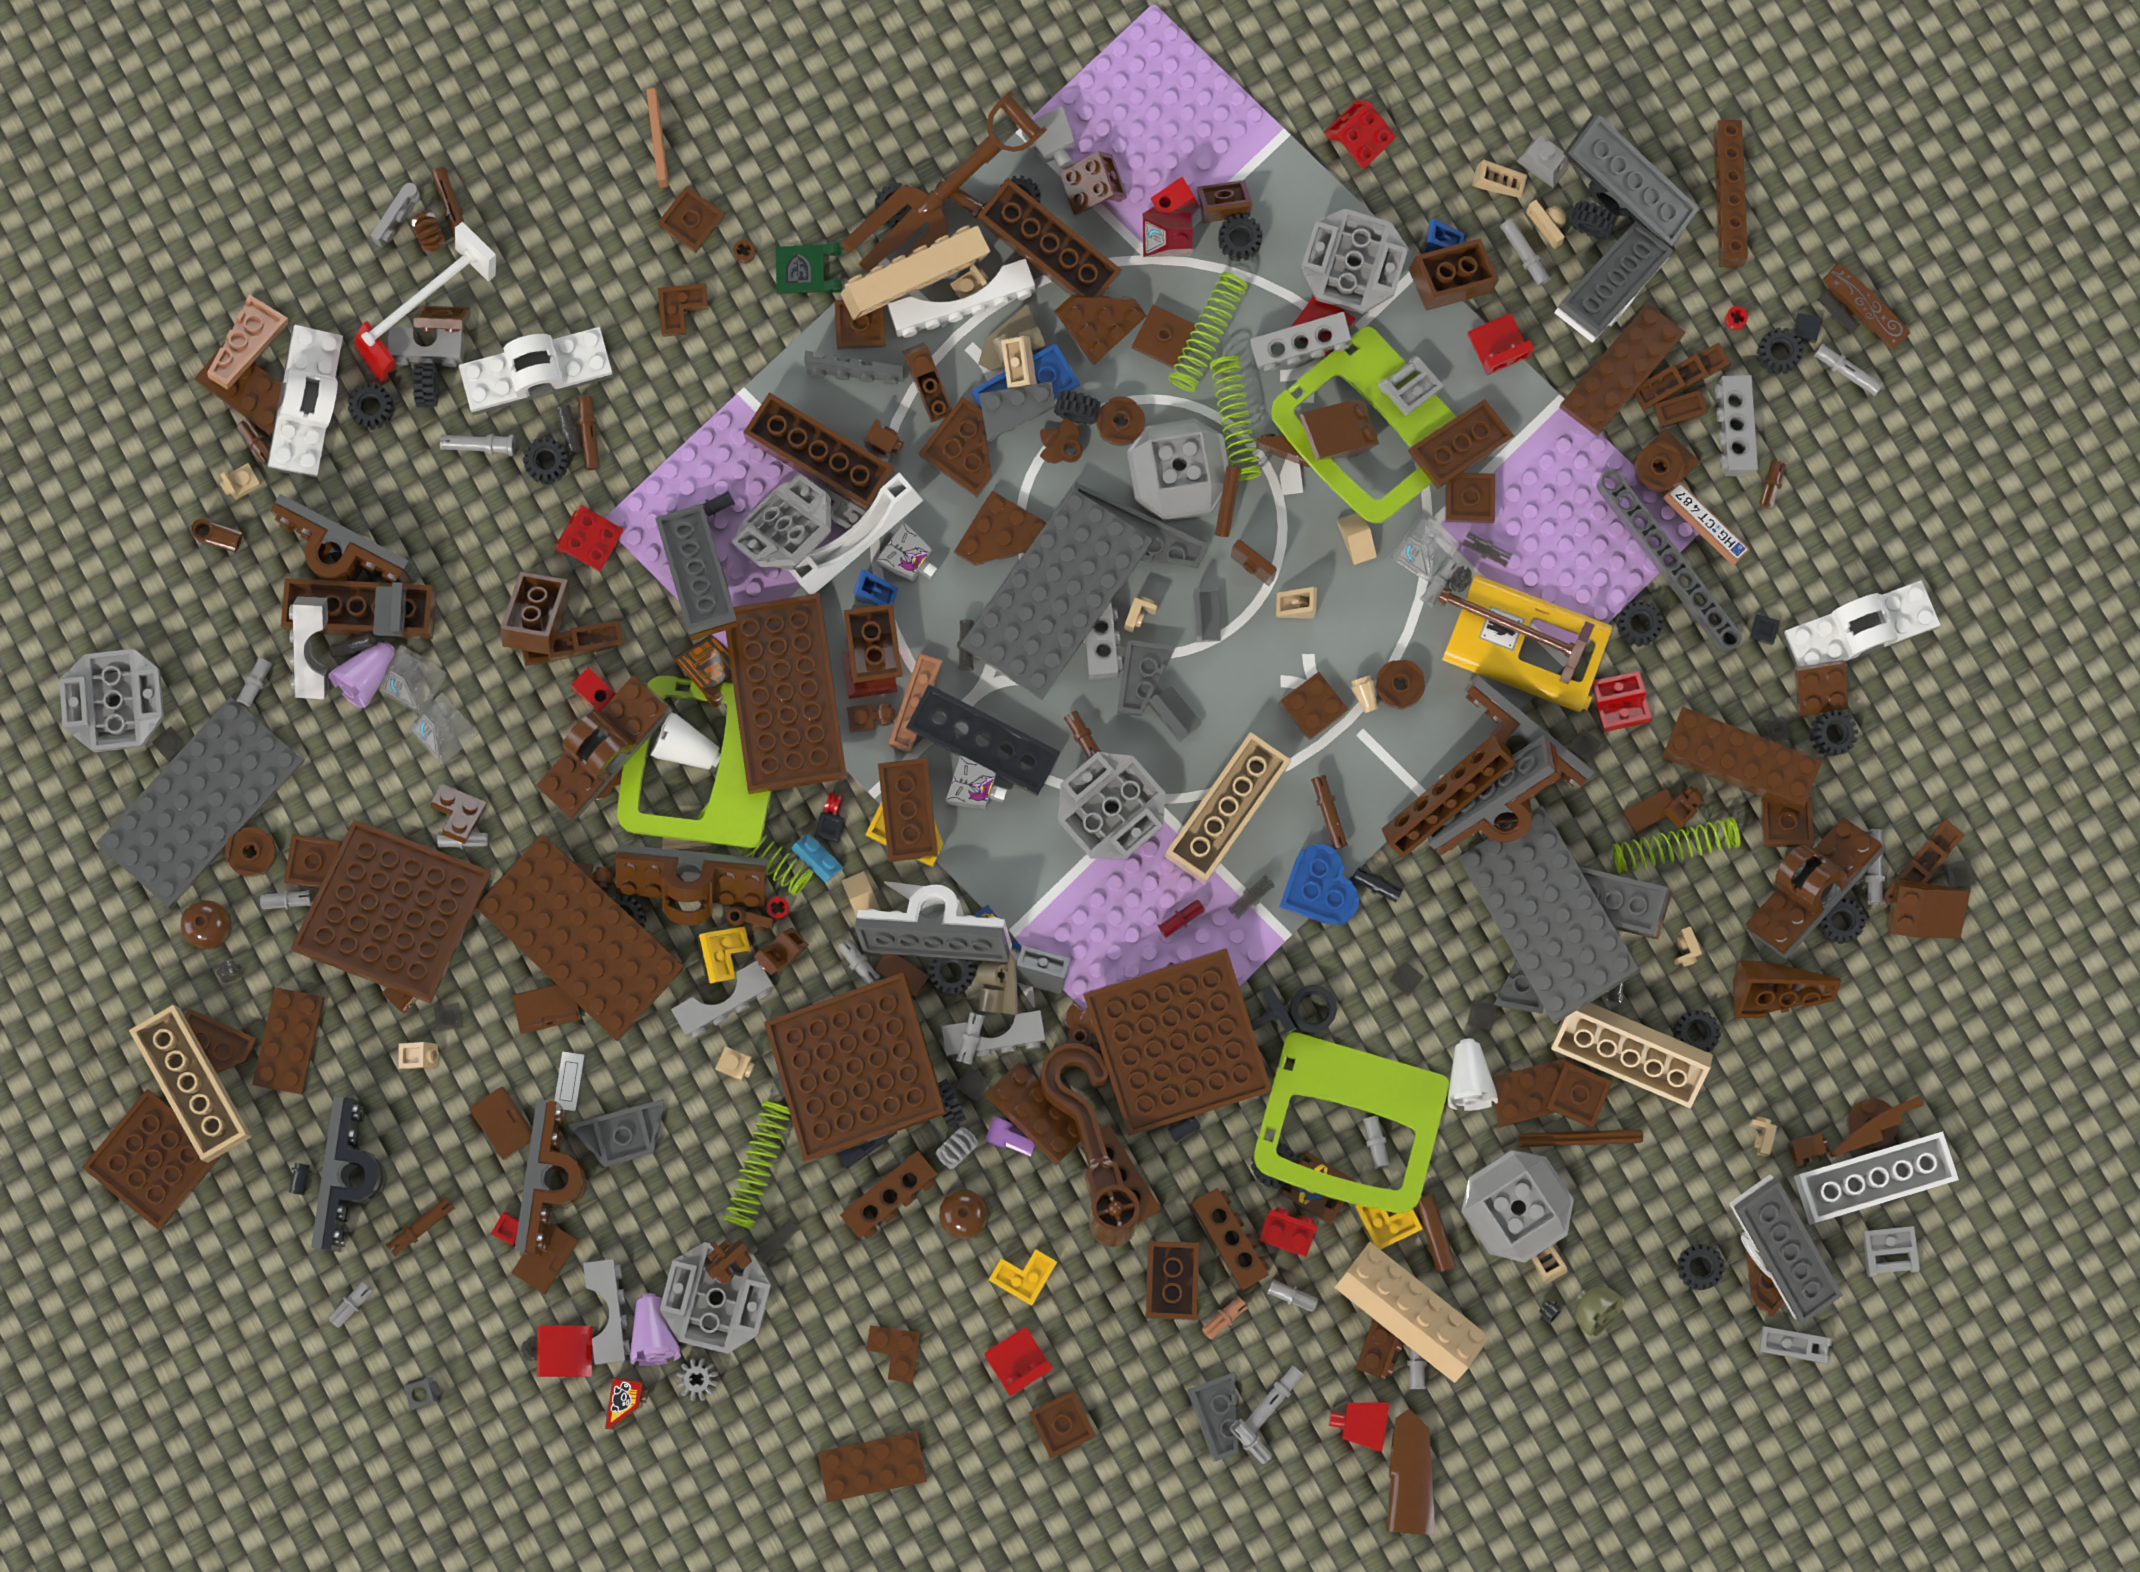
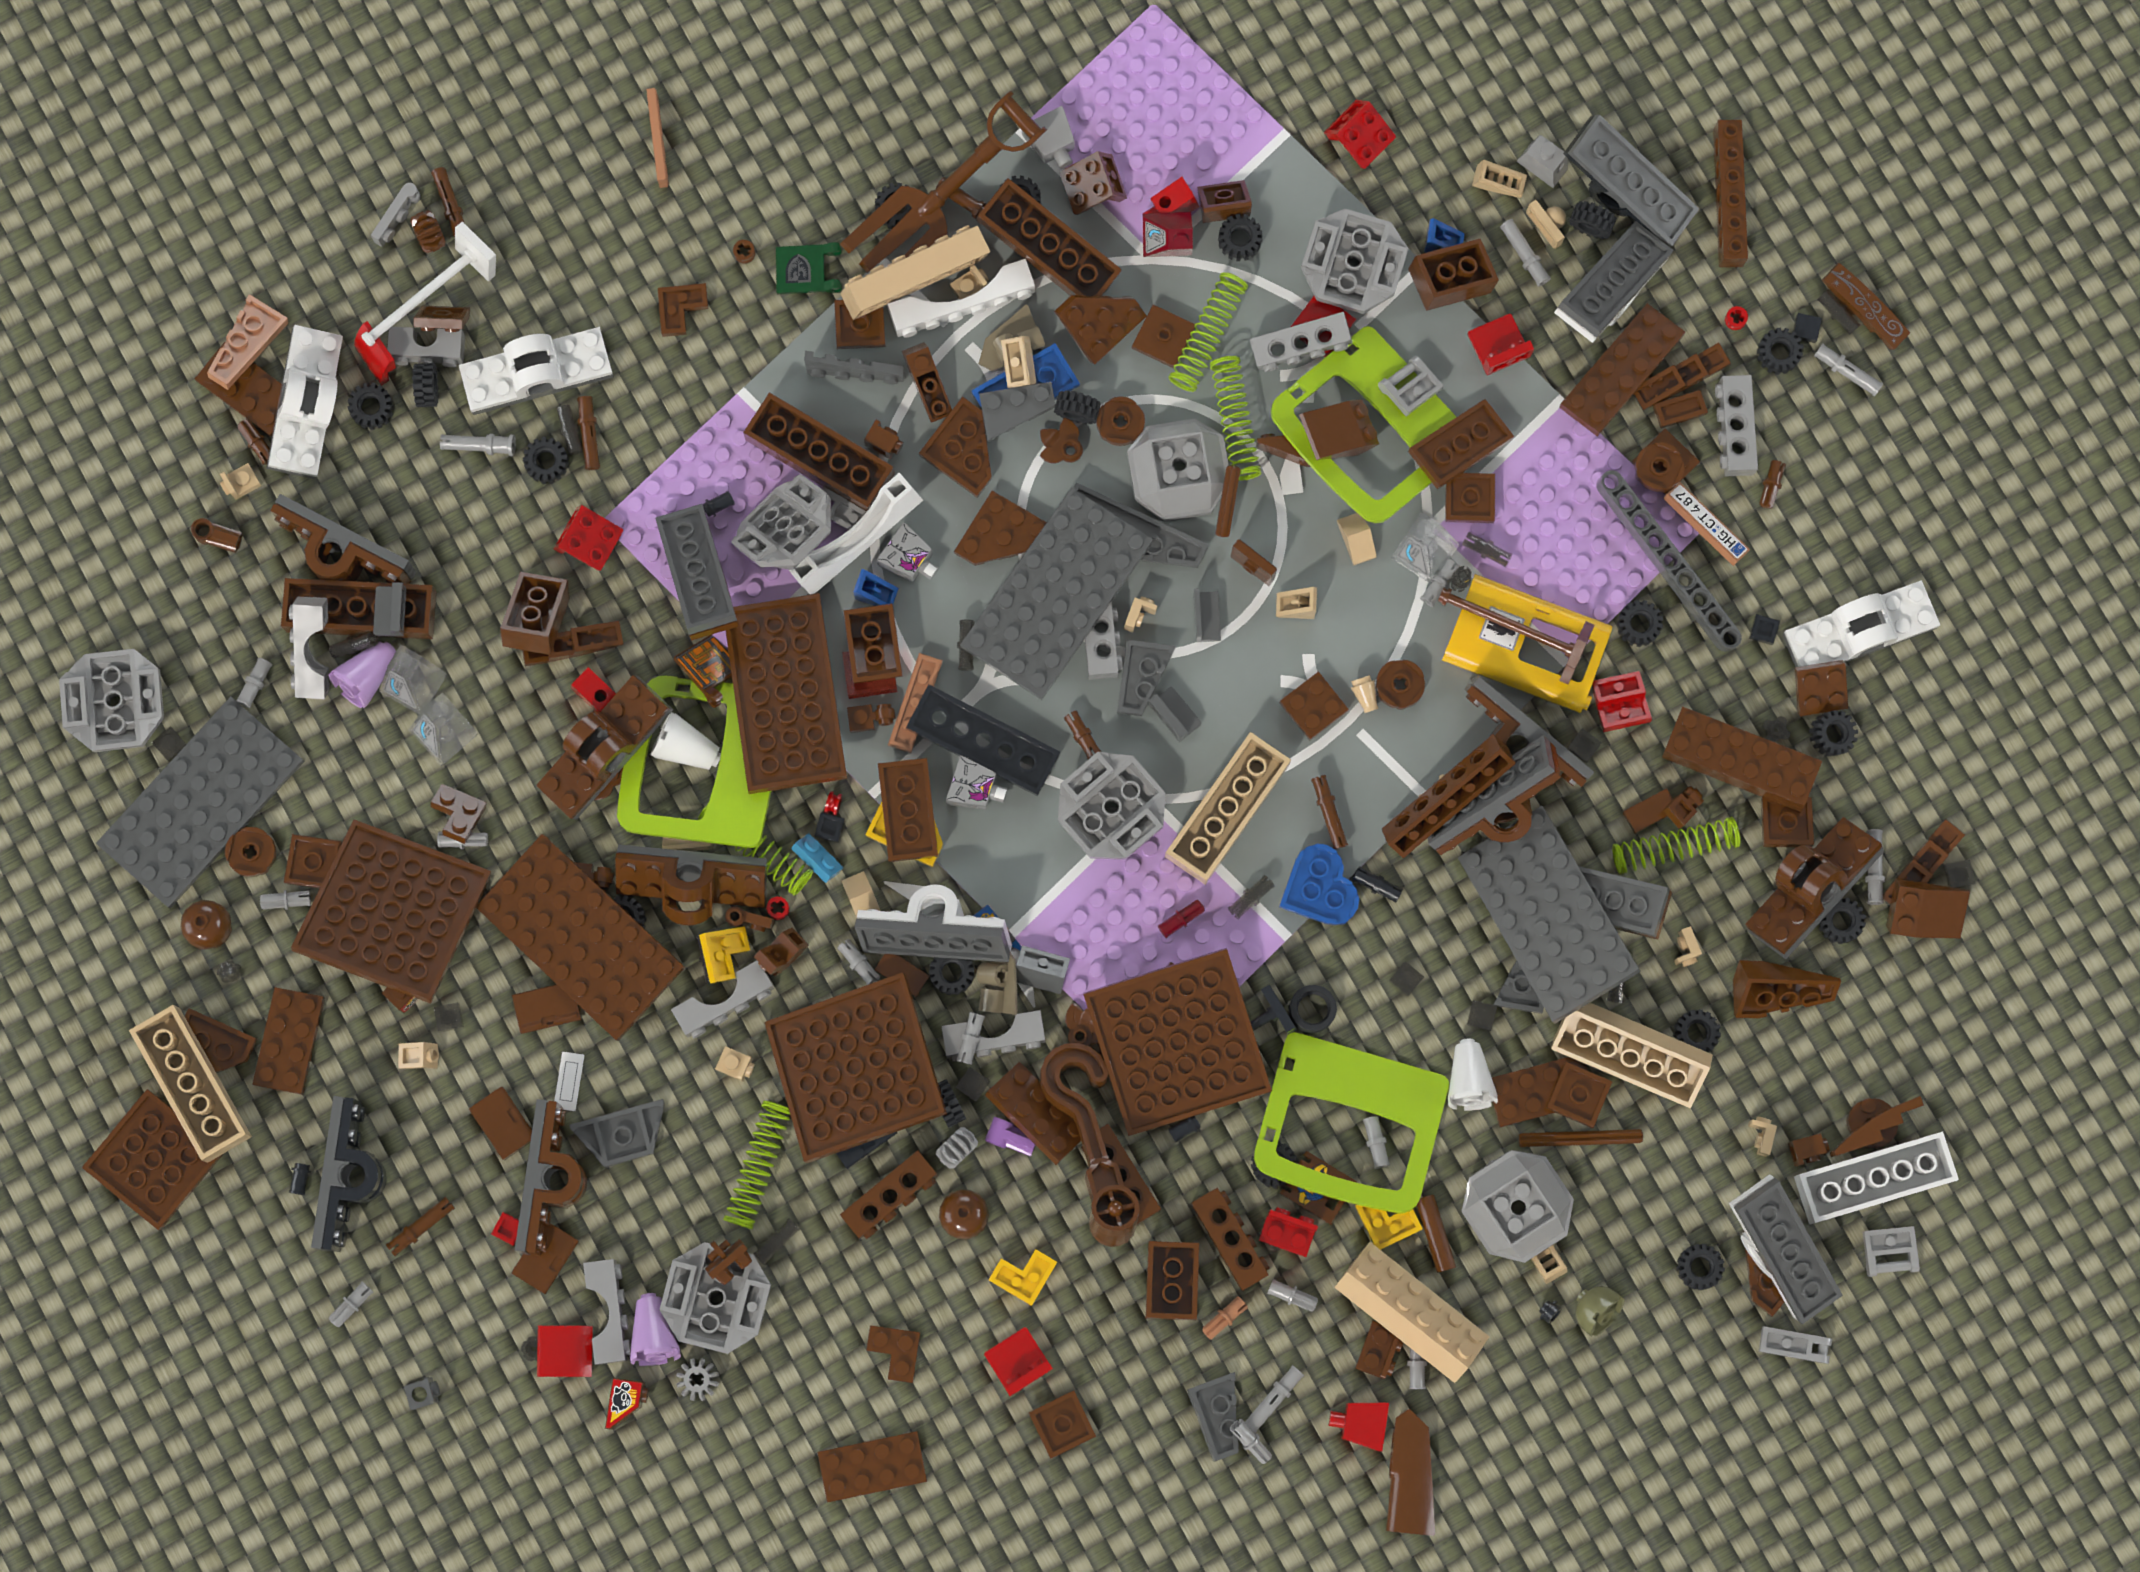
(691, 219): reddish brown plate -> none

